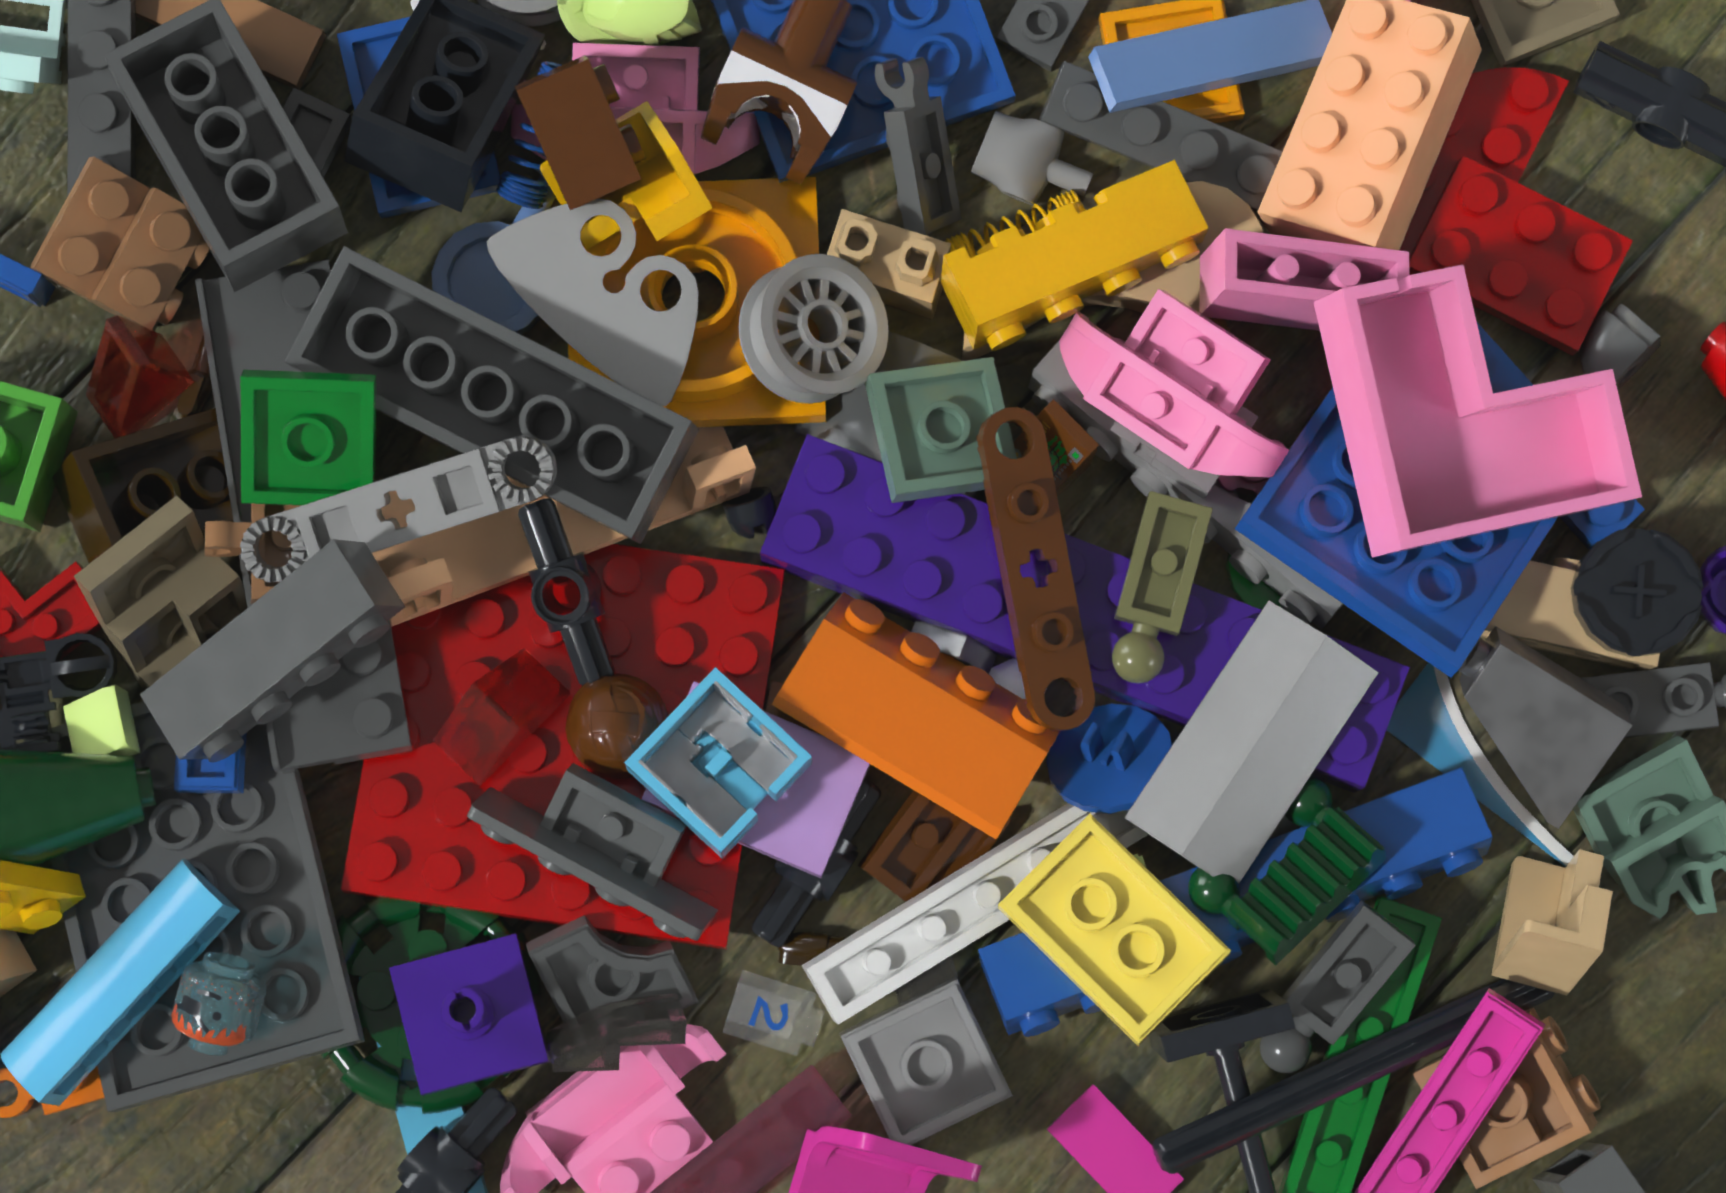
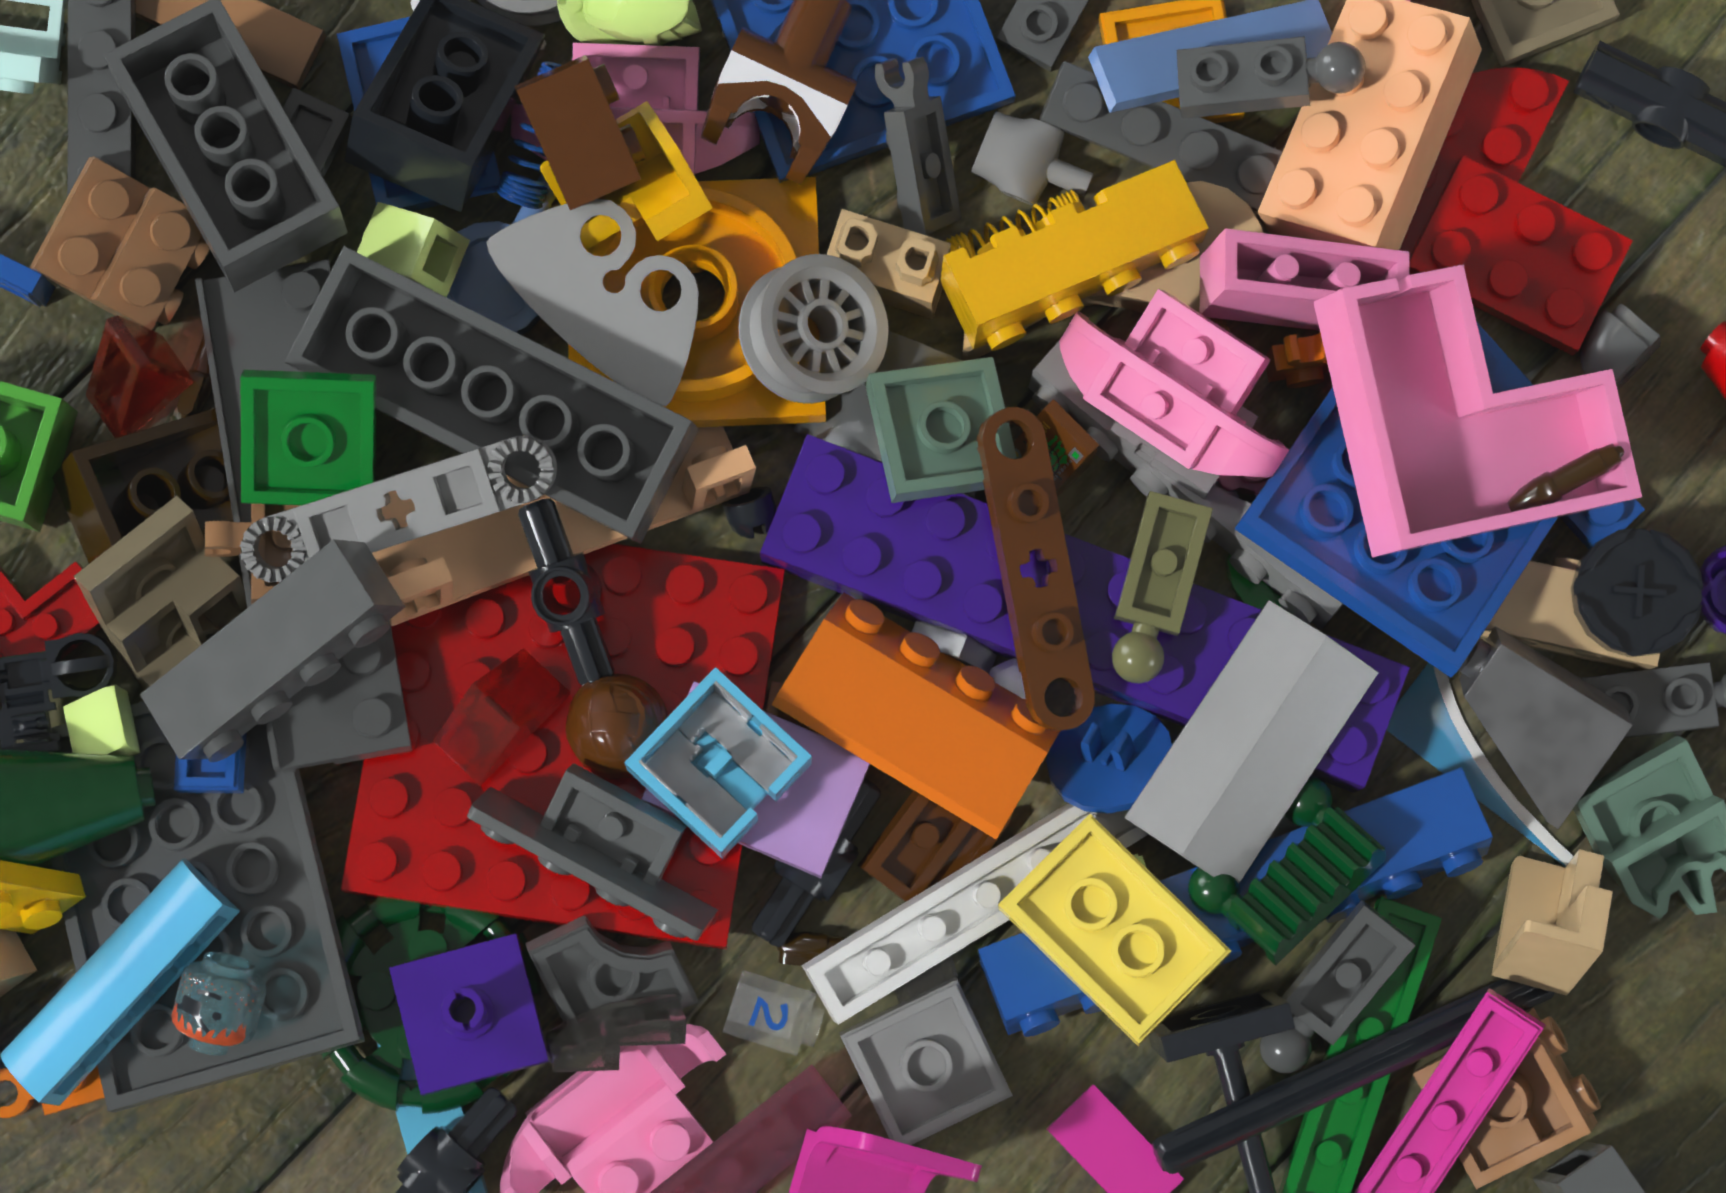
(414, 246): none -> yellowish green brick
(1262, 75): none -> dark grey plate
(1298, 361): none -> orange plate
(1553, 485): none -> dark brown piece

